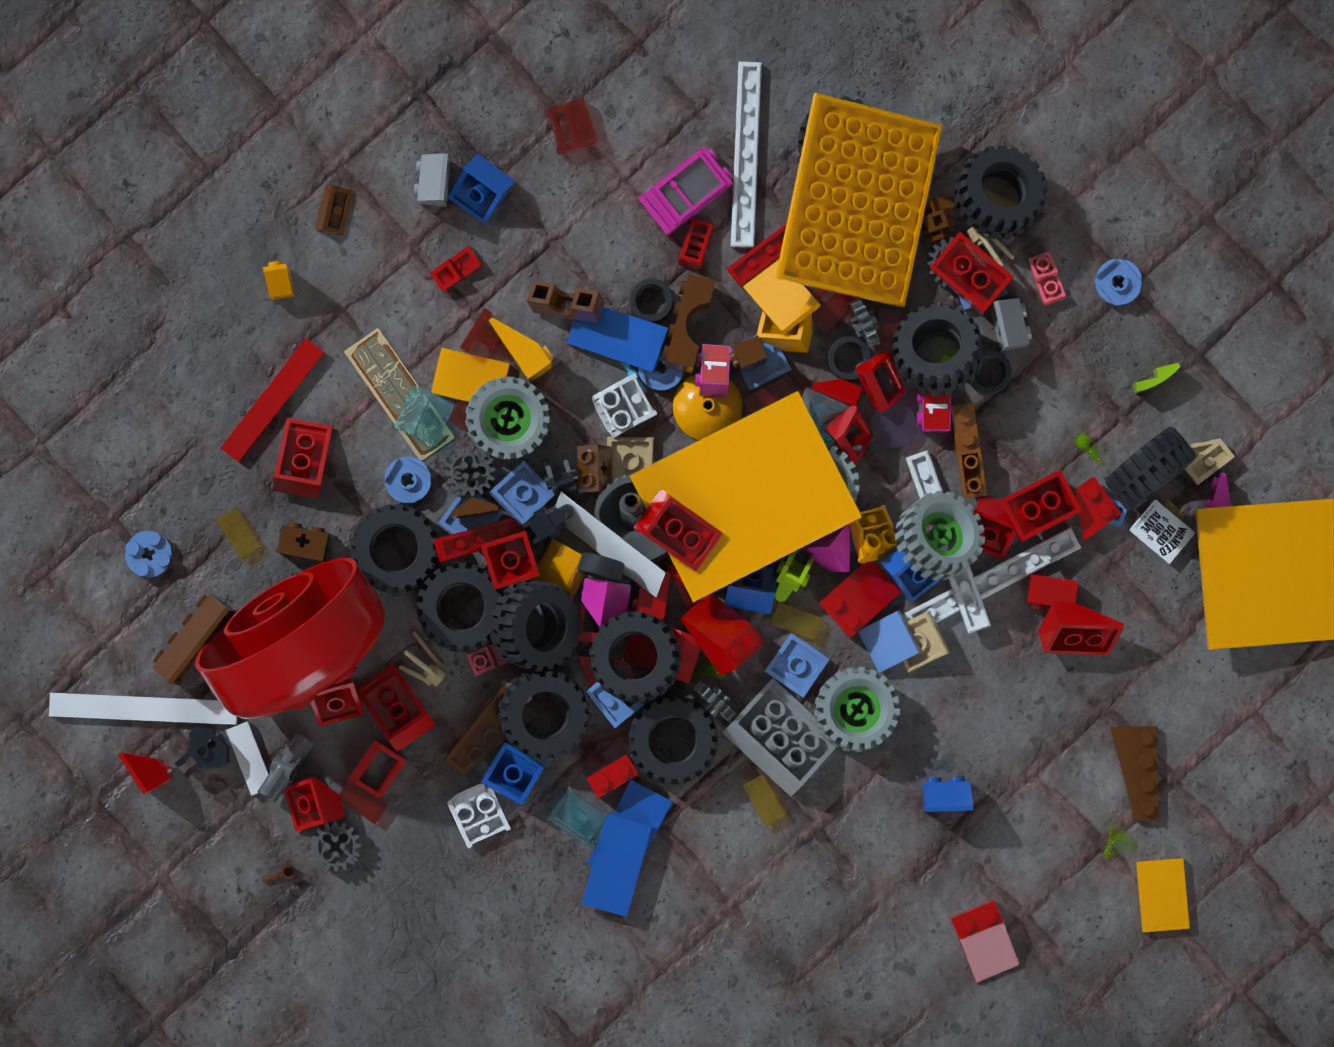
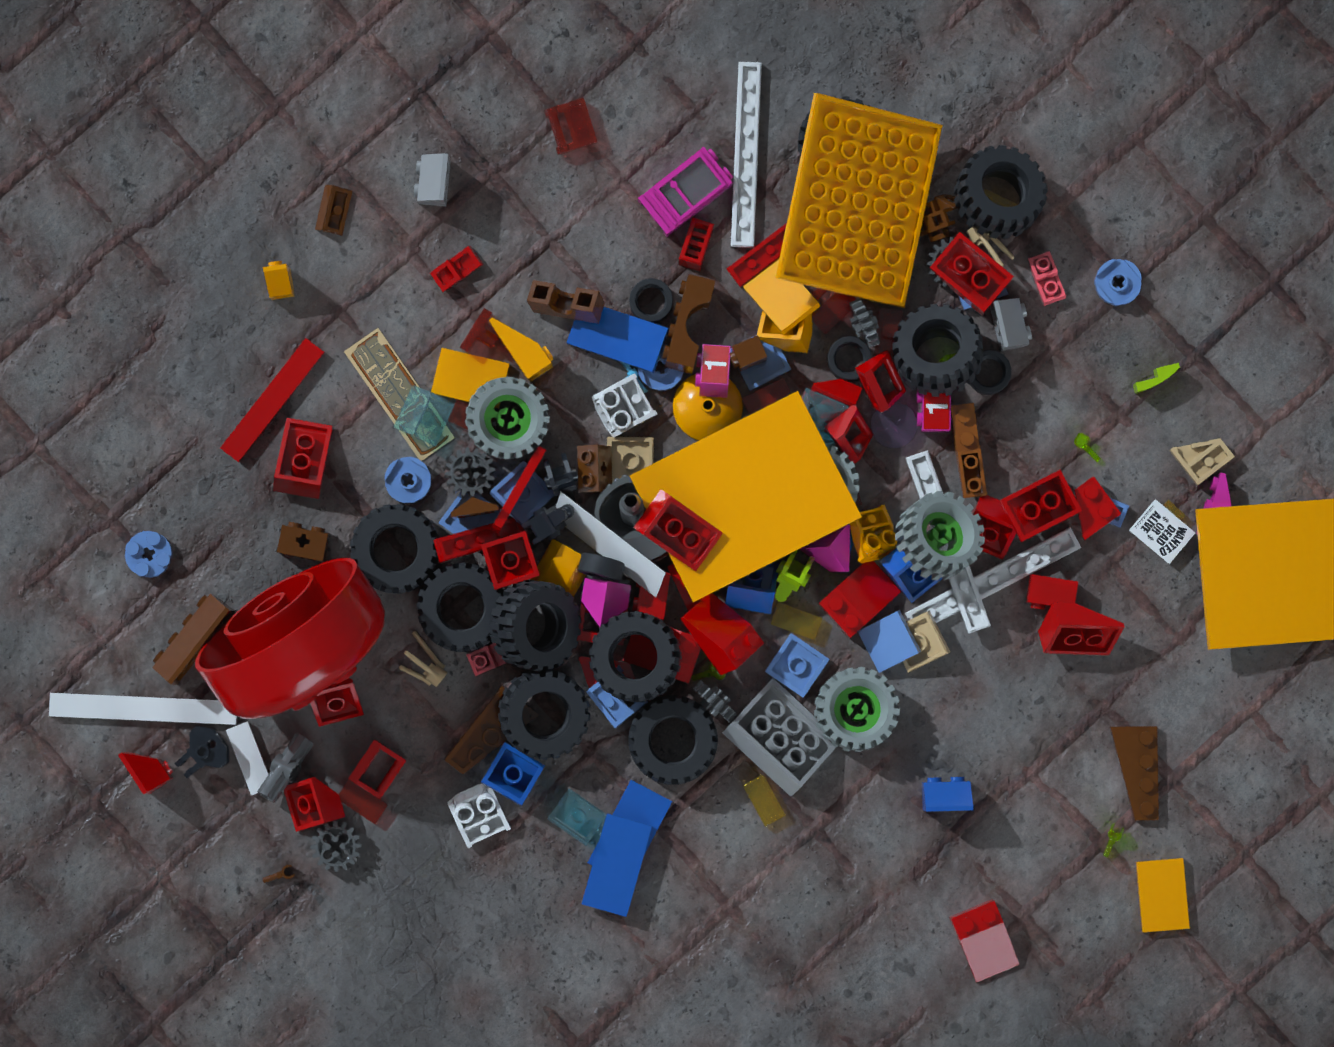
(238, 533): clear yellow tile -> none
(395, 707): red slope -> none
(481, 188): blue slope -> none
(518, 489): none -> red tile
(612, 776): red brick -> none
(1150, 468): black tyre -> none

